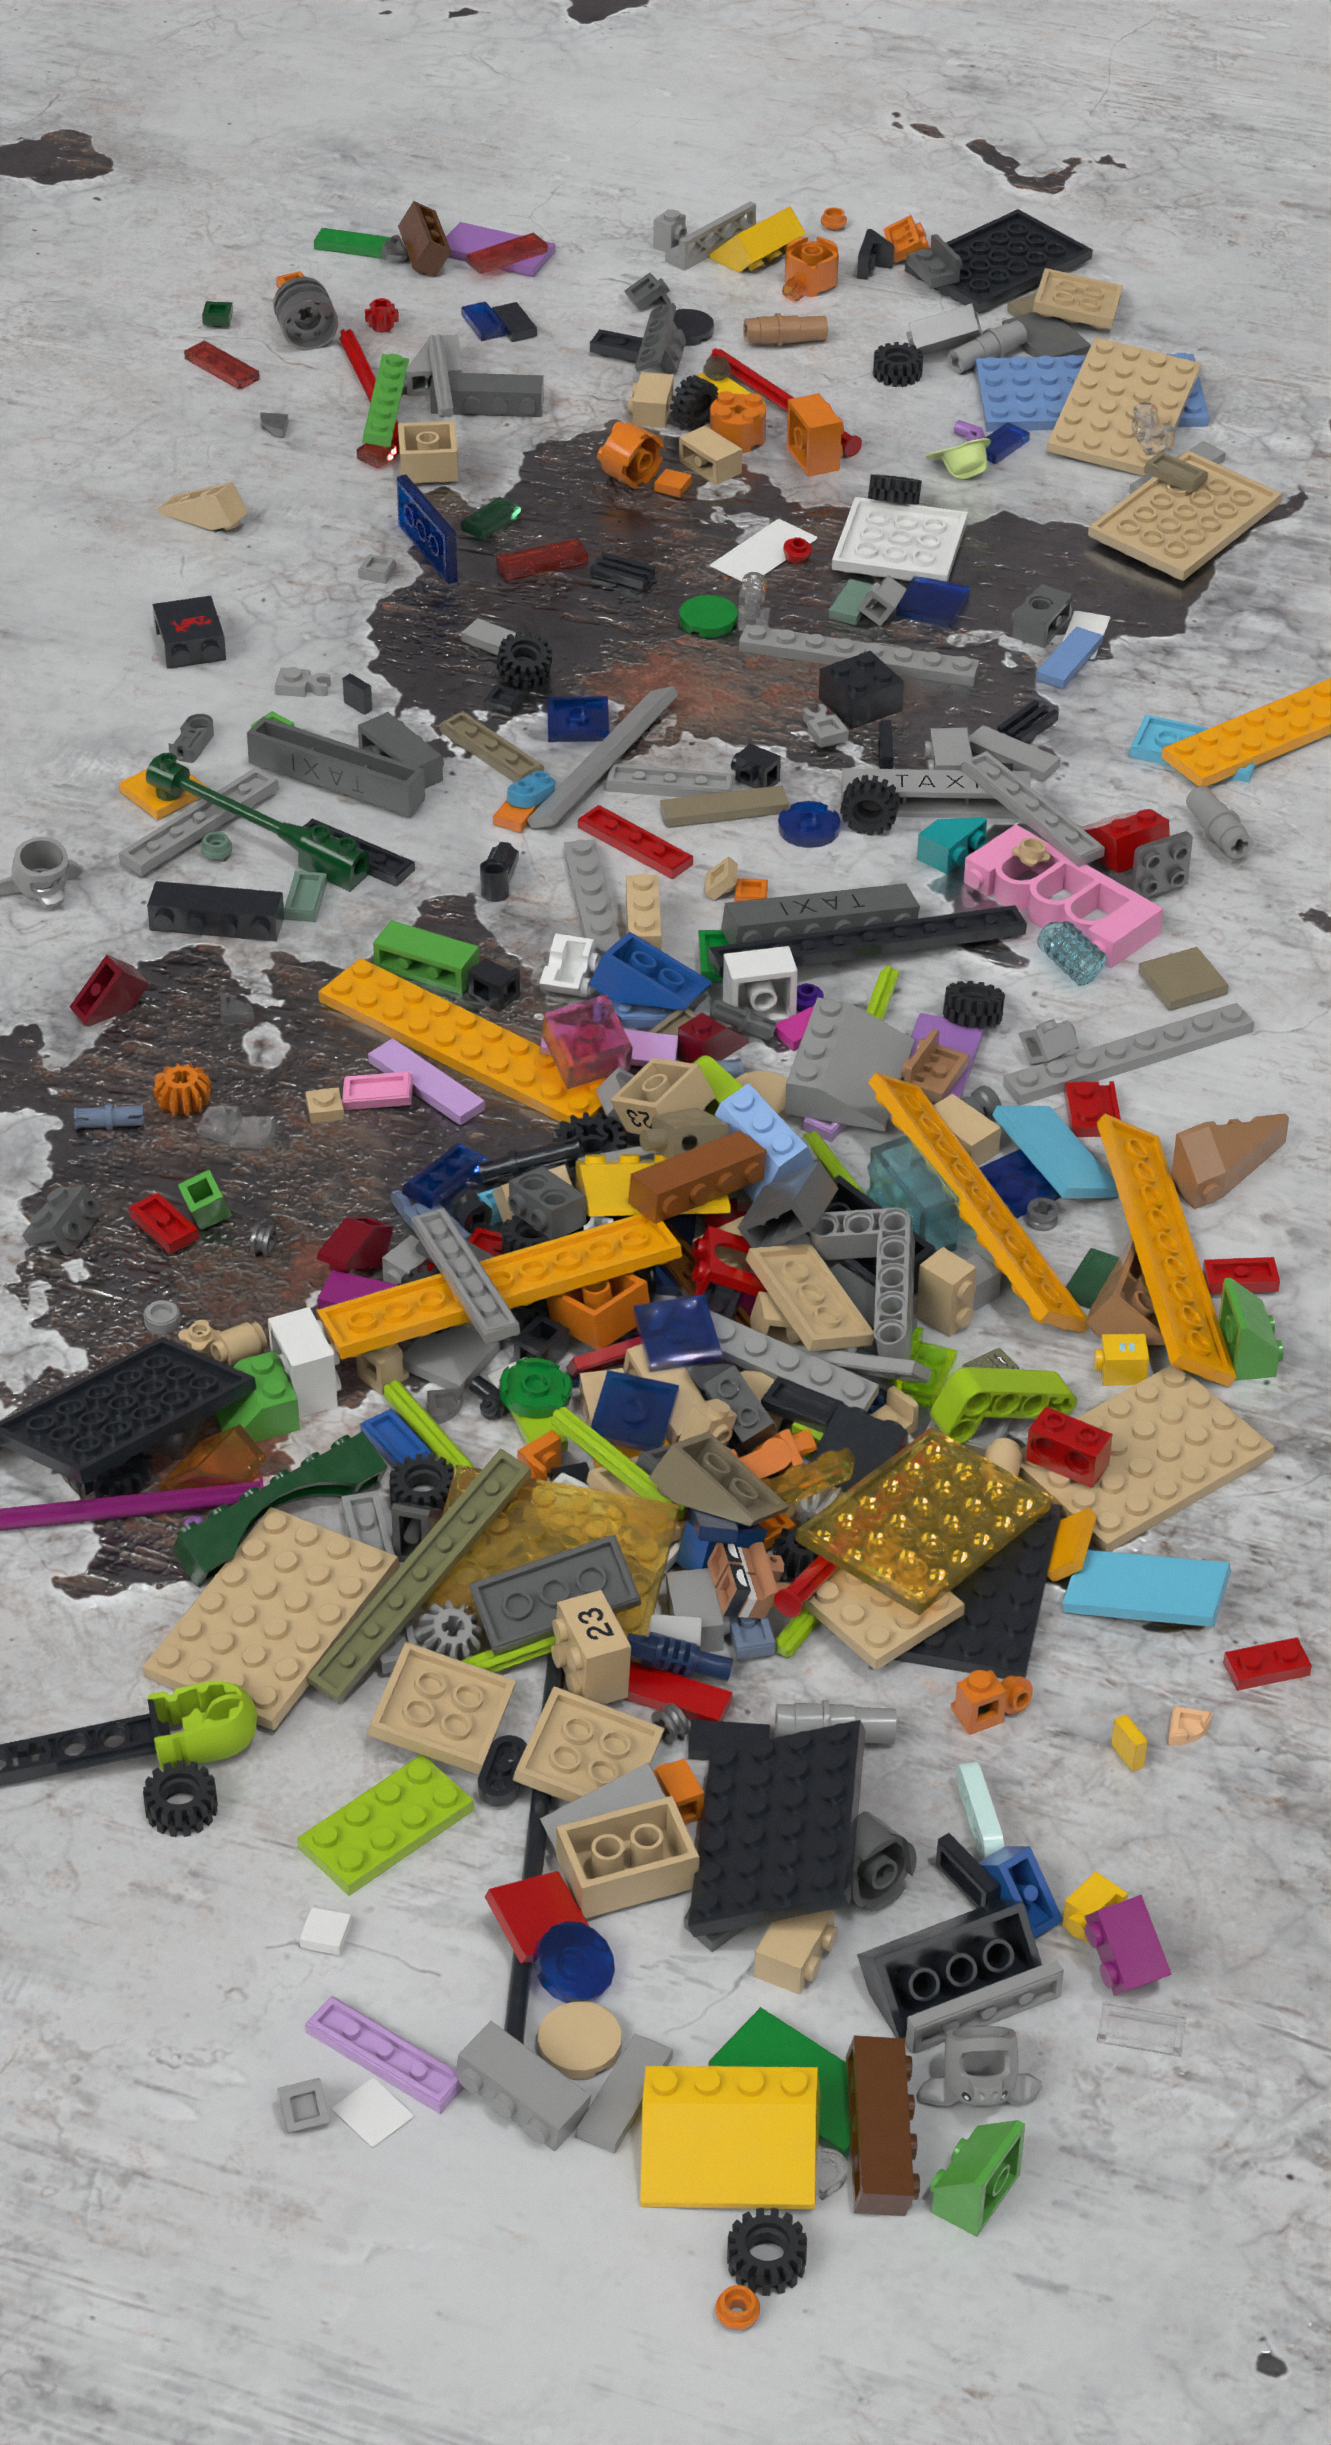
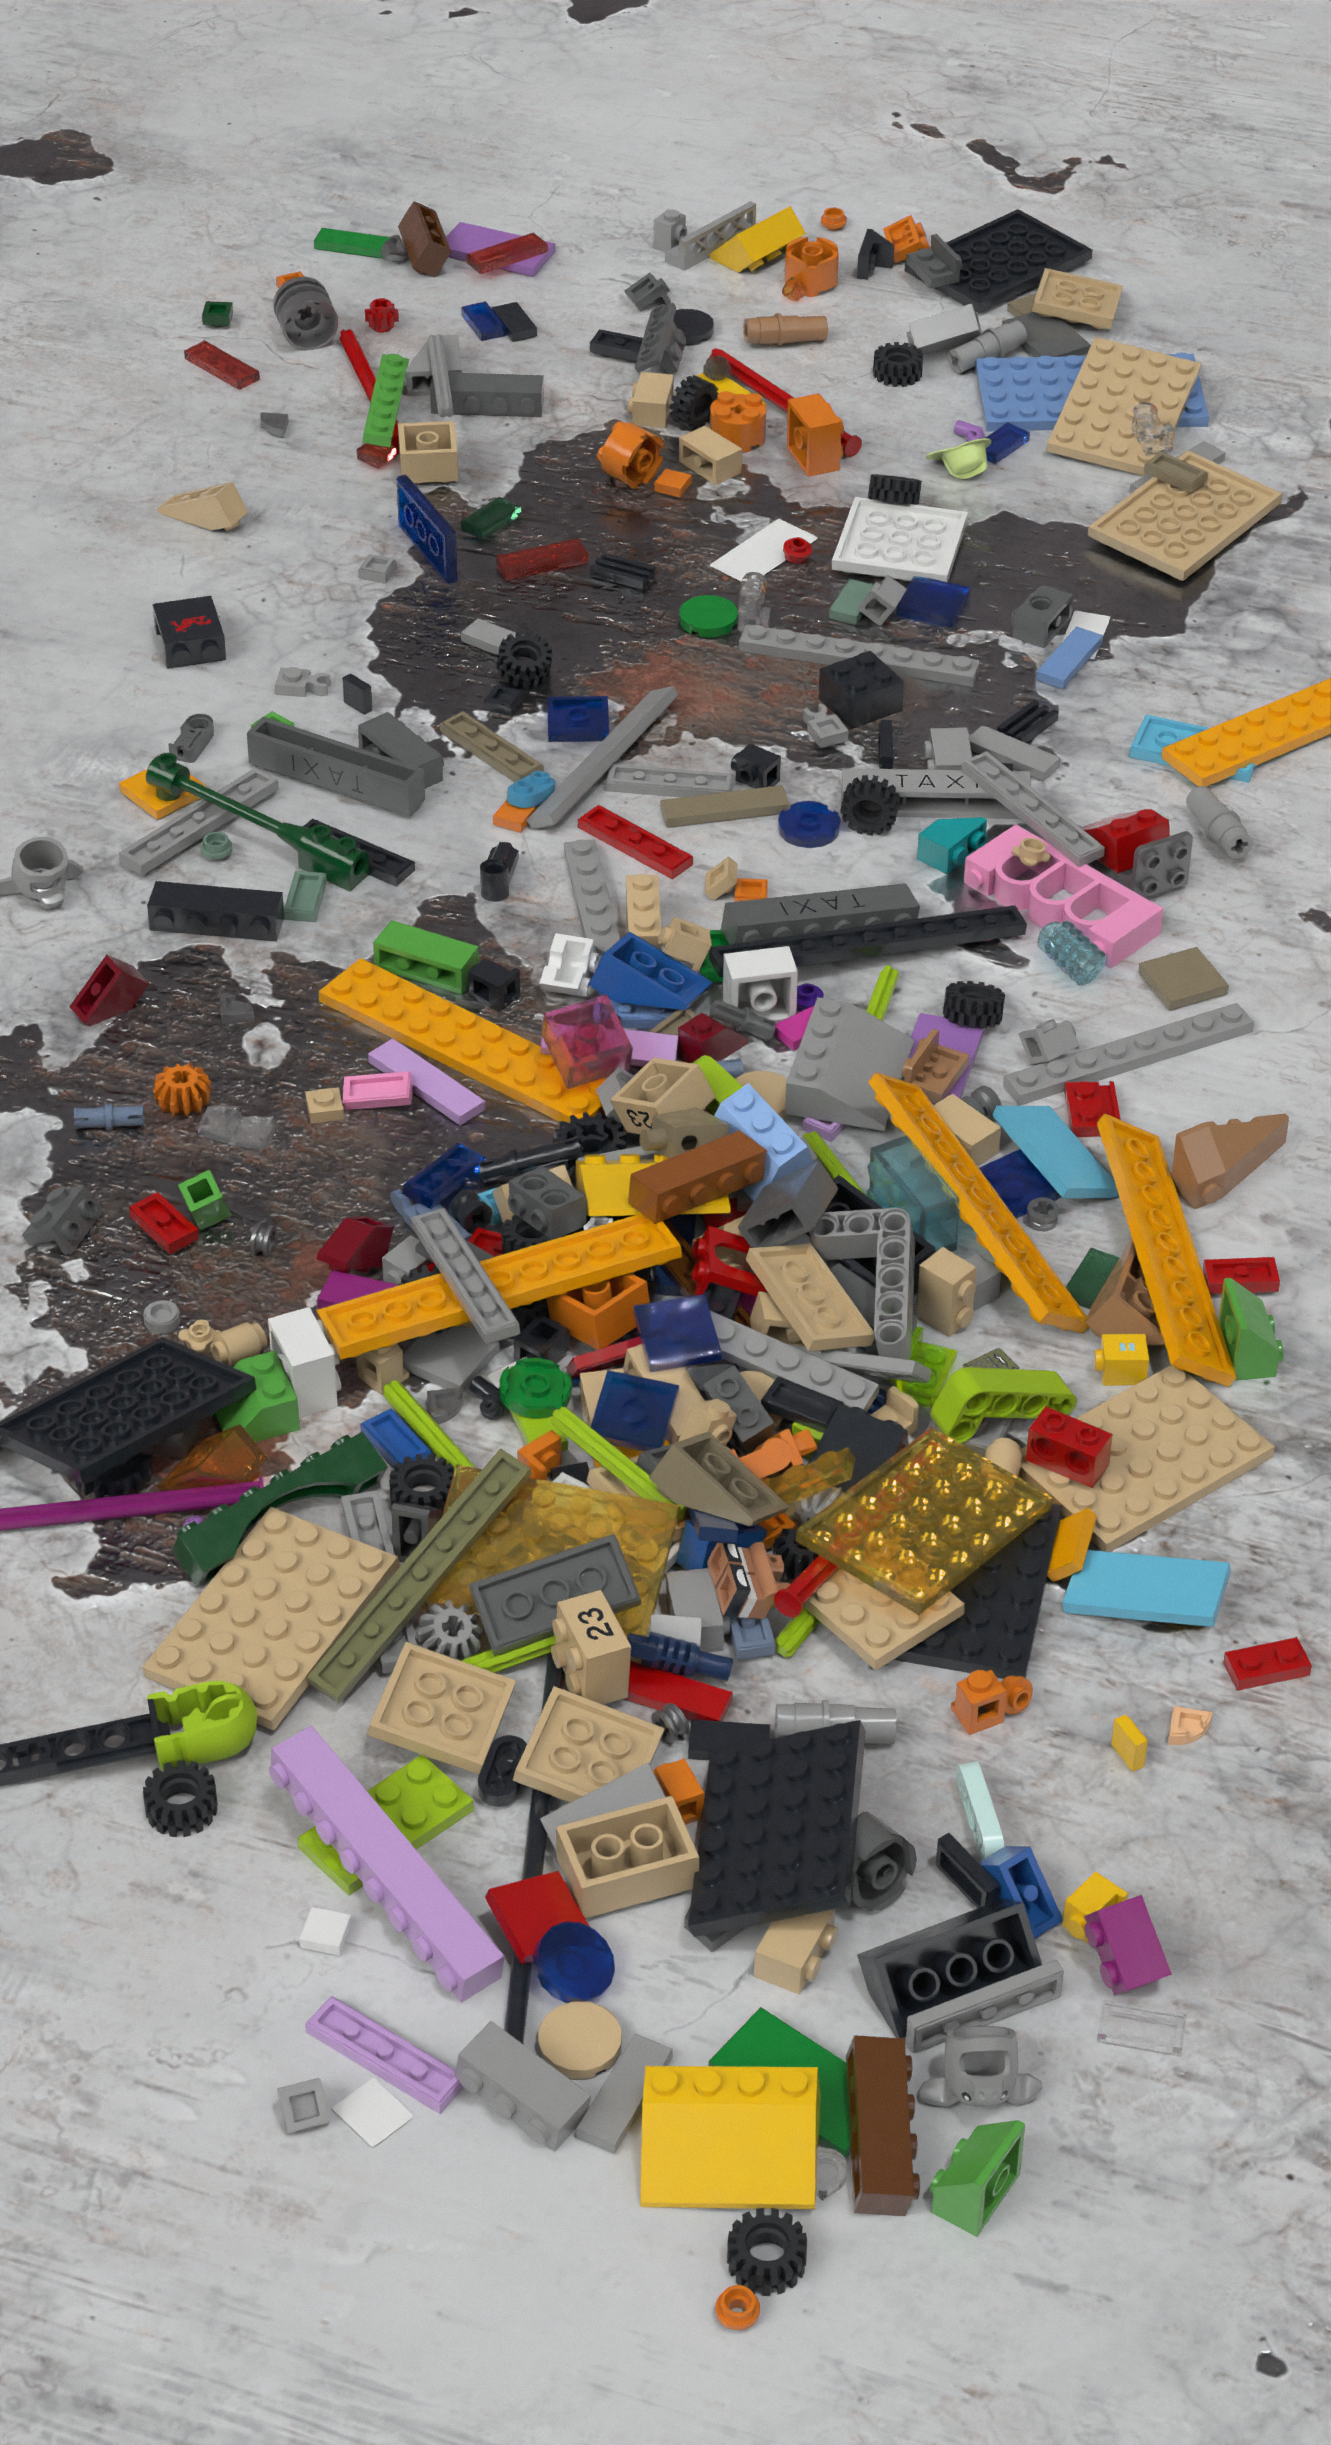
(386, 1864): none -> lavender brick
(685, 942): none -> tan brick

